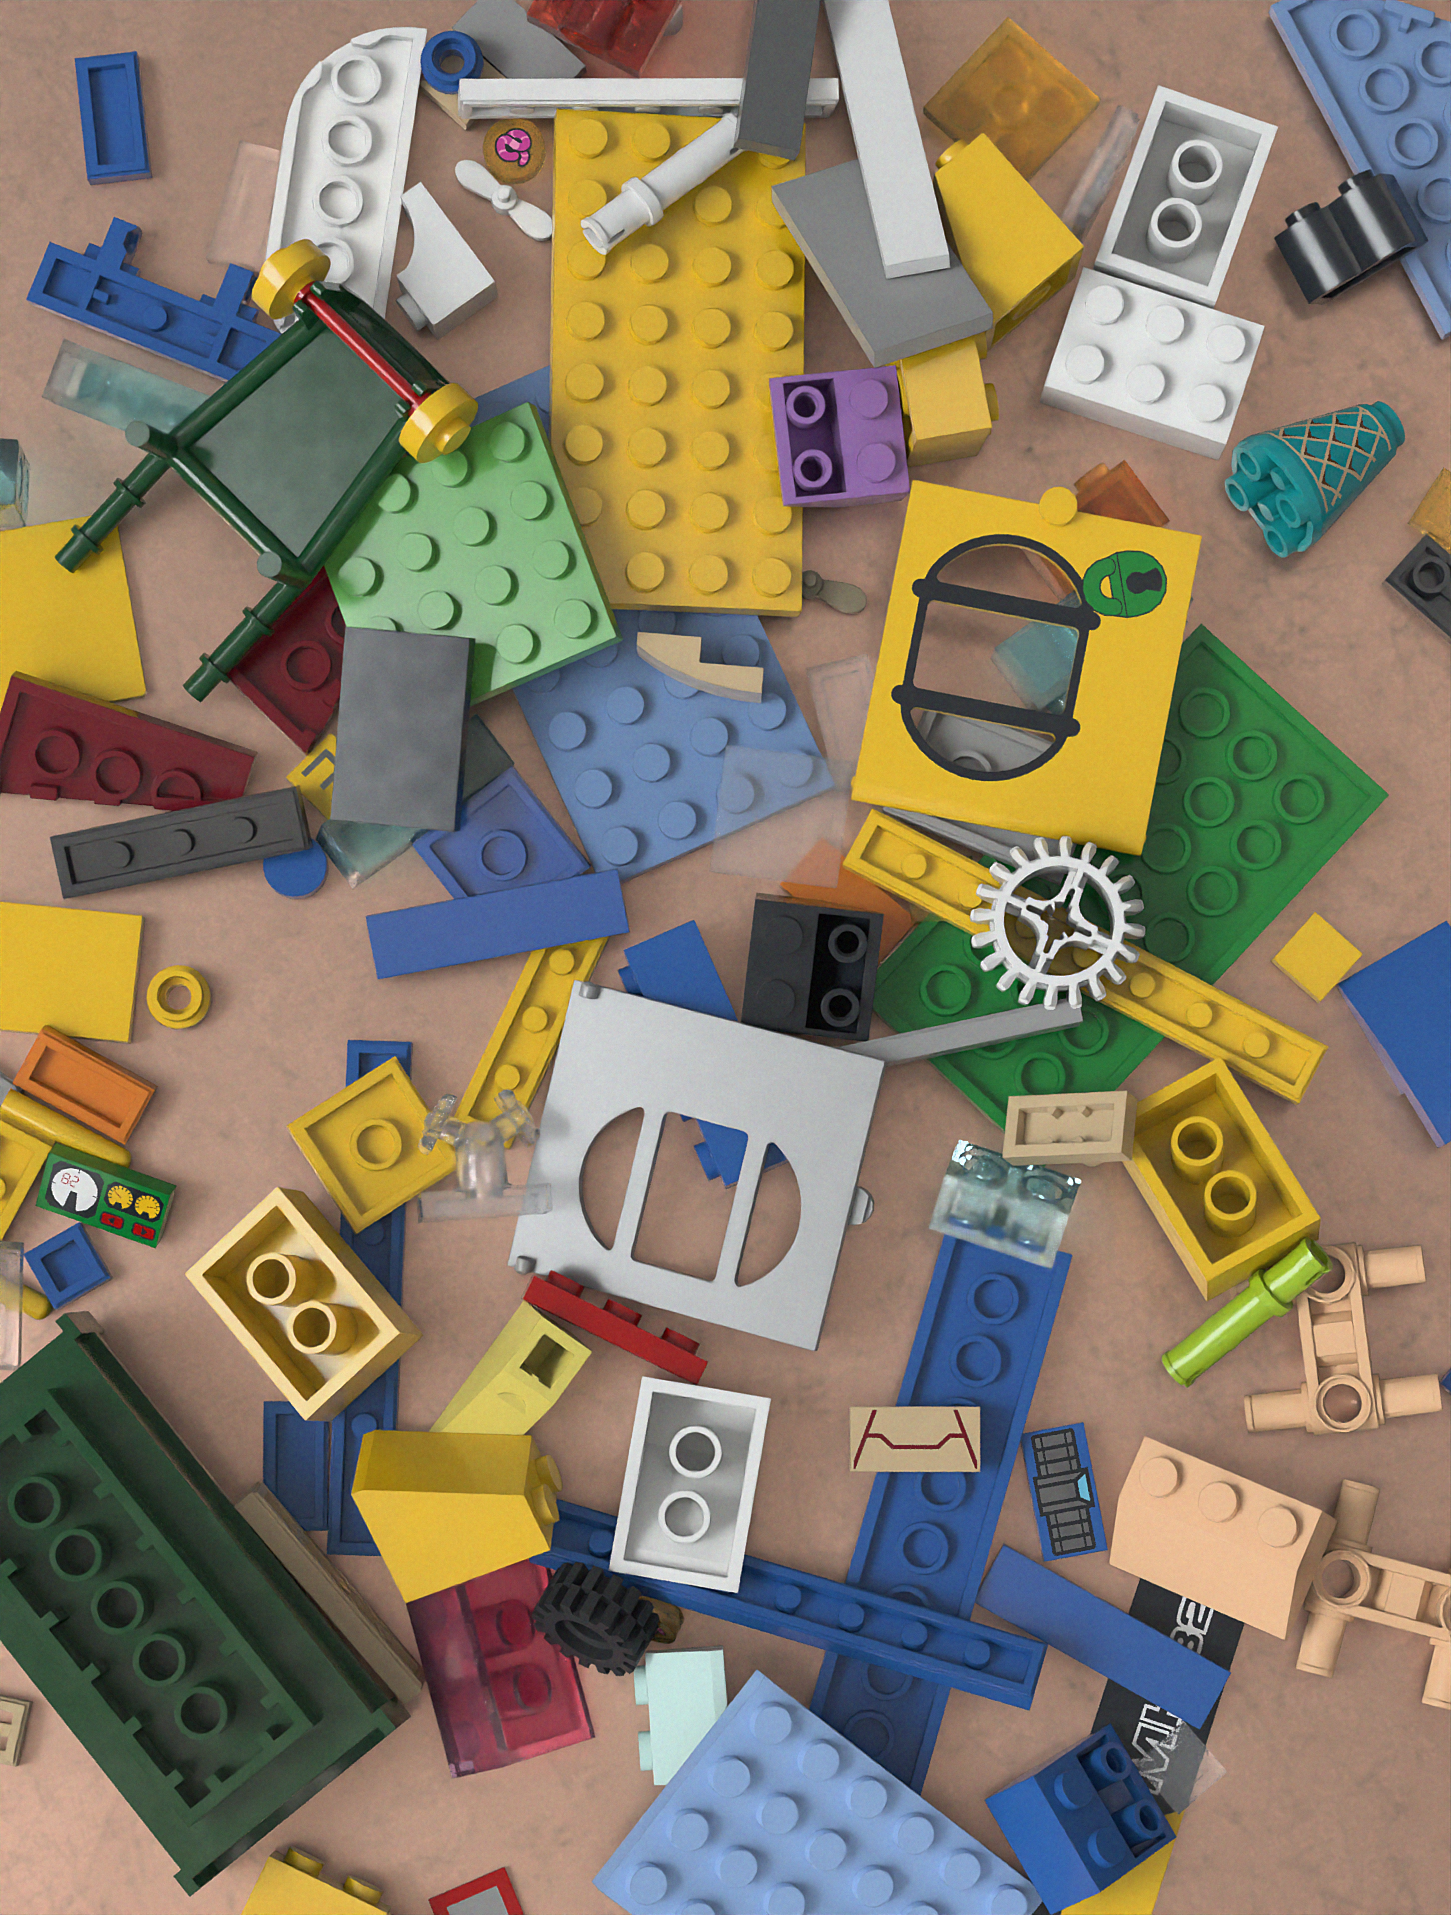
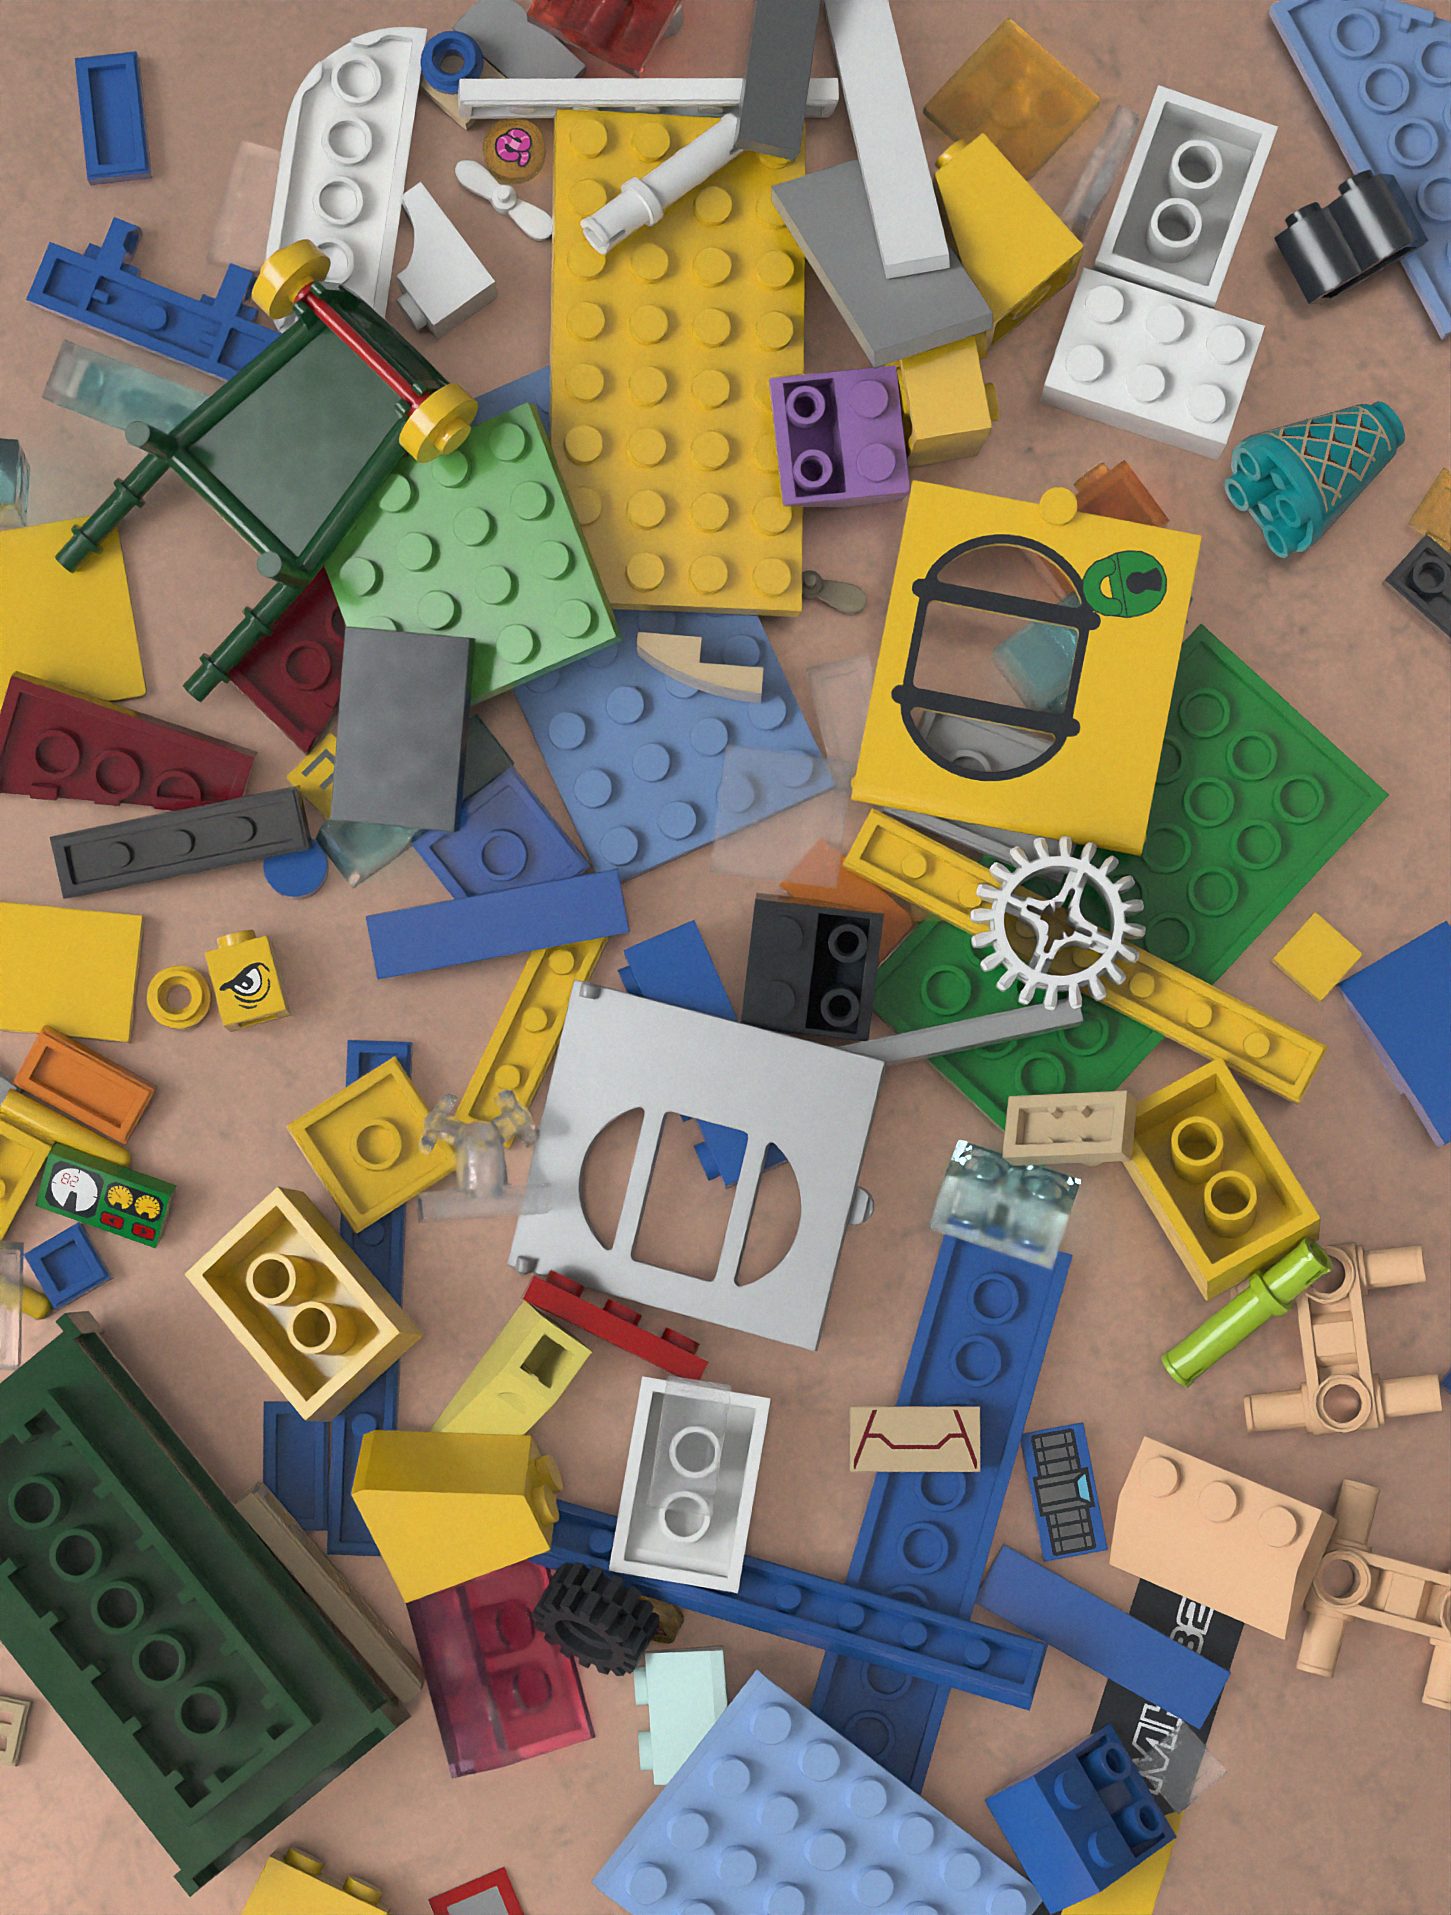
(247, 980): none -> yellow brick
(689, 1445): none -> clear tile

